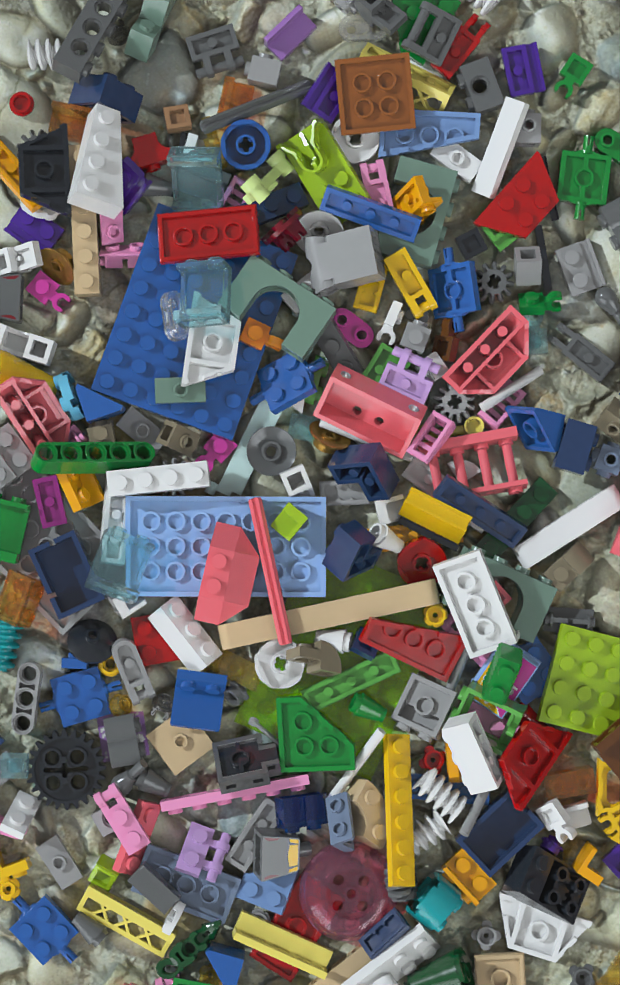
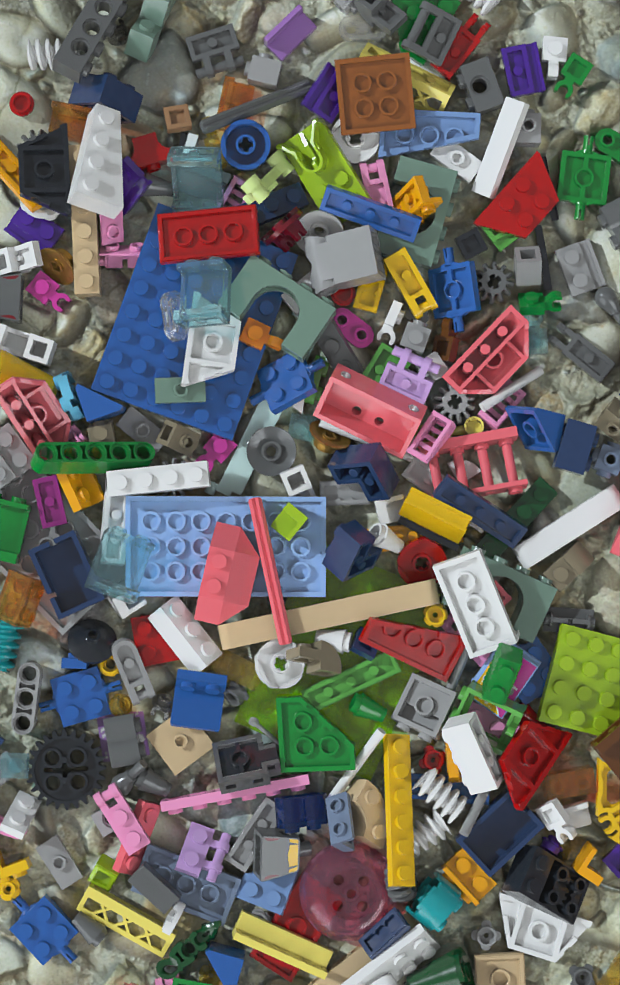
(344, 297): none -> red plate
(554, 53): none -> white plate

